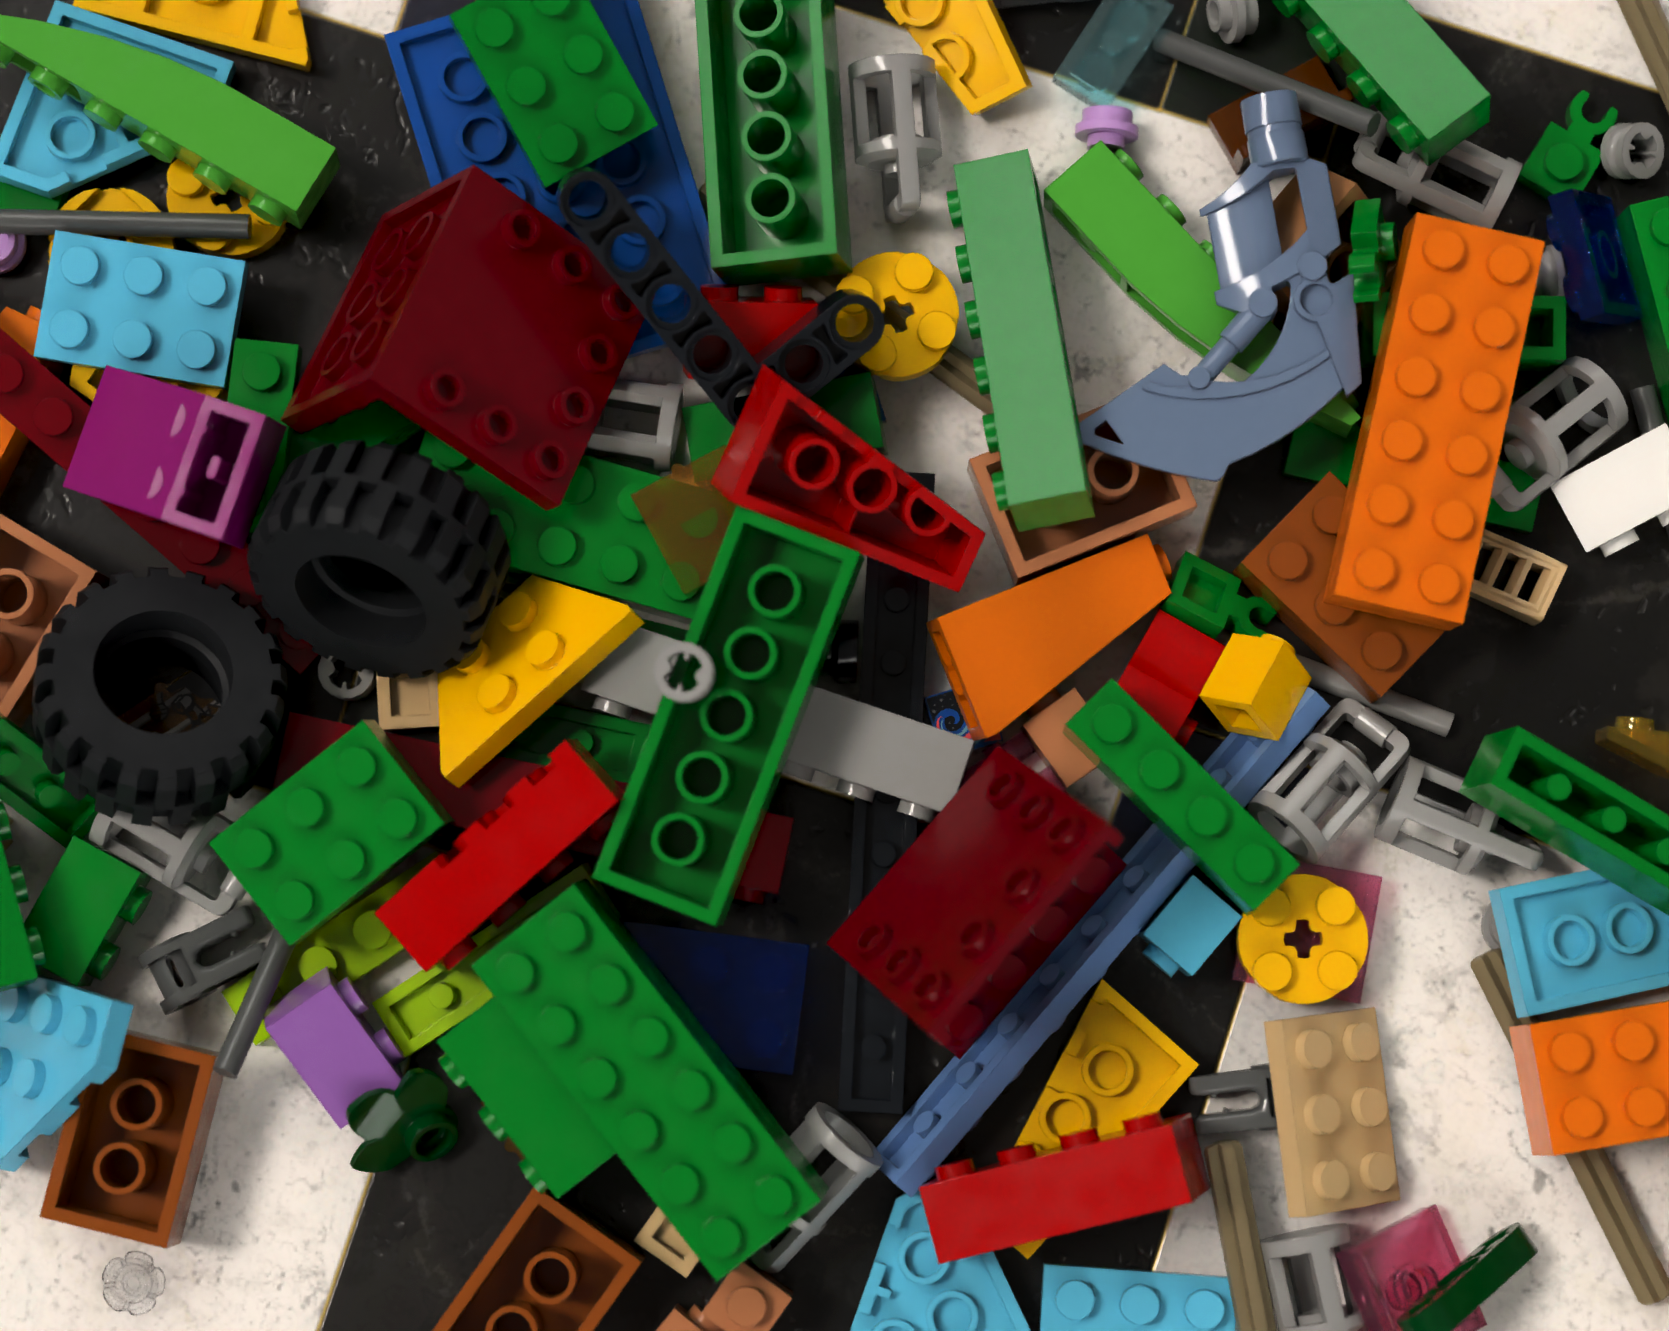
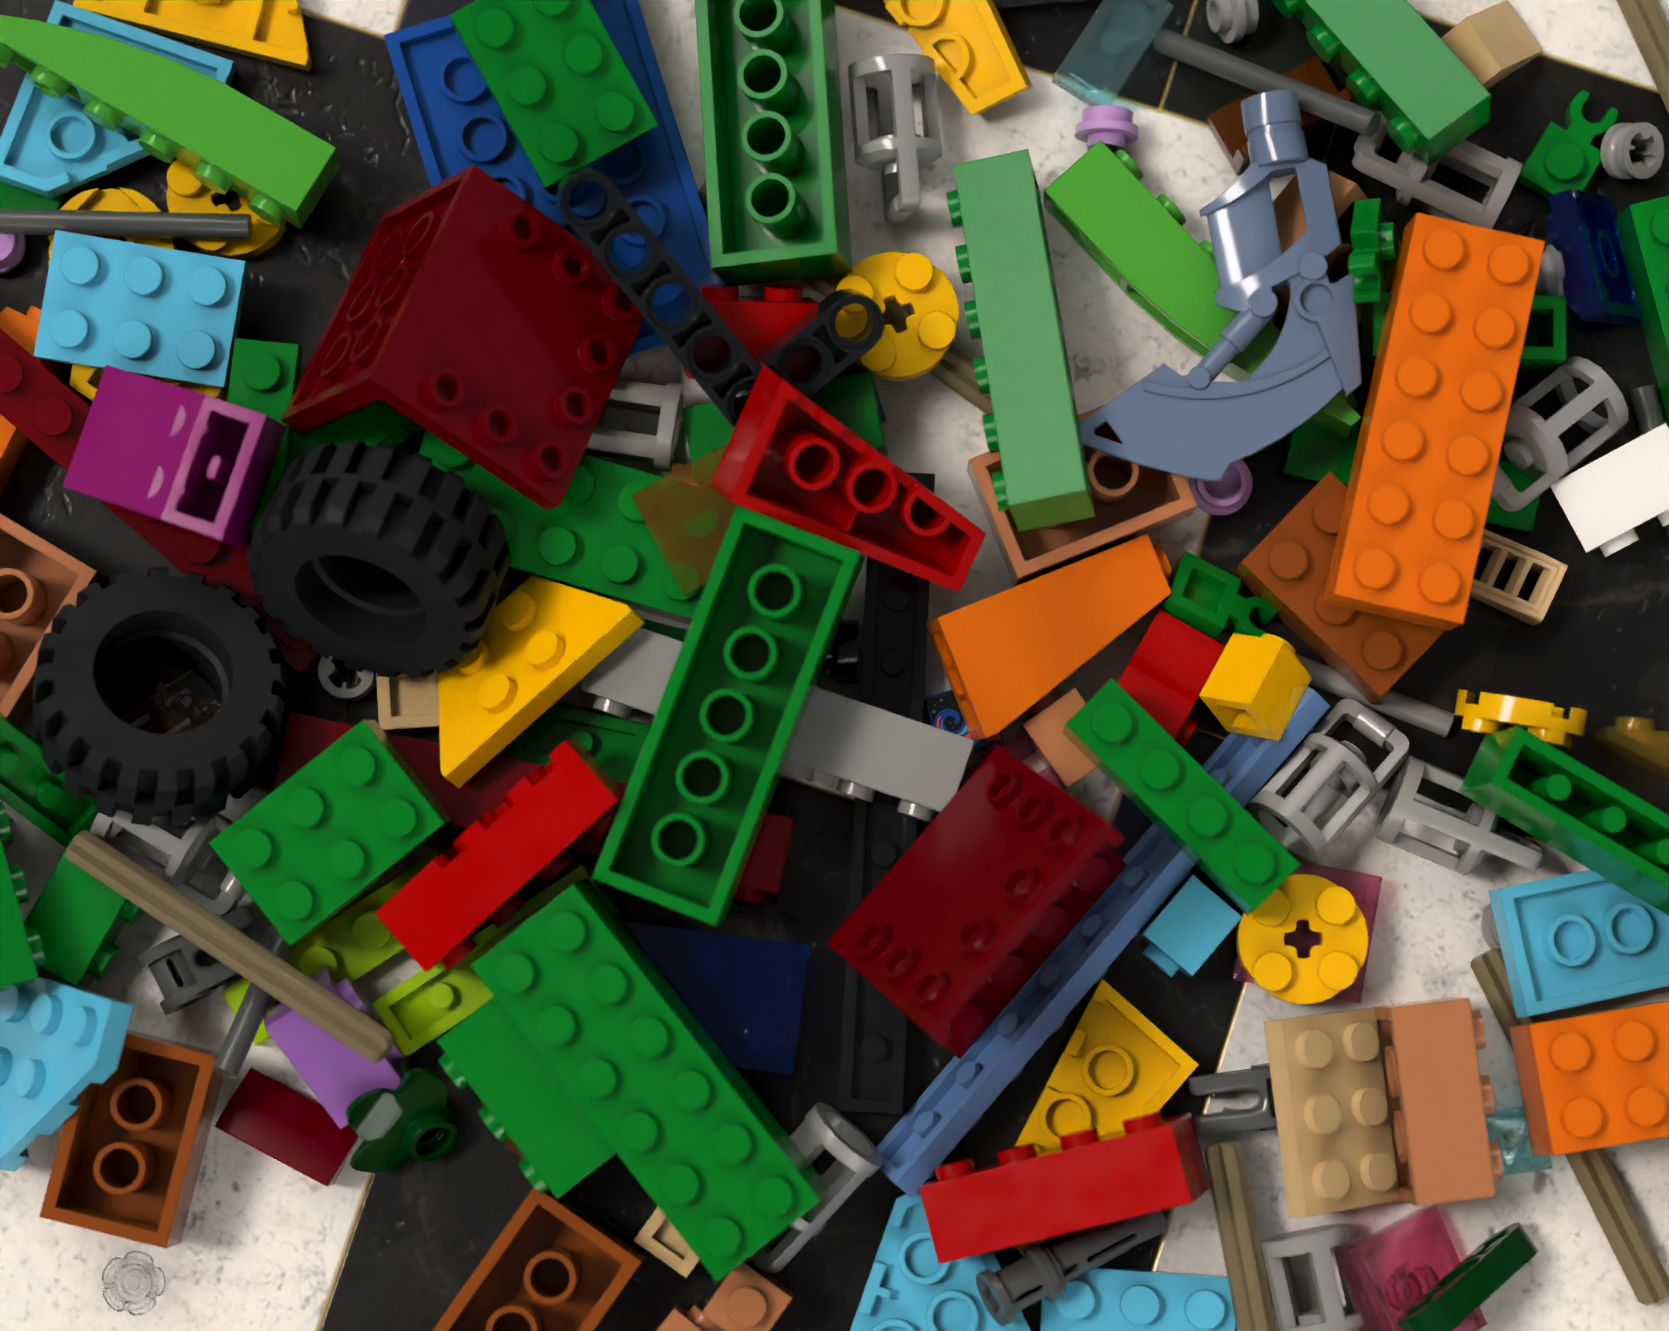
(230, 946): none -> dark tan axle
(287, 1127): none -> dark red slope
(664, 668): light grey bush -> none
(1047, 1270): none -> dark grey pin
(1225, 495): none -> lavender plate
(1438, 1101): none -> nougat brick
(1492, 43): none -> tan slope
(1499, 712): none -> yellow plate
(1510, 1131): none -> clear light blue tile

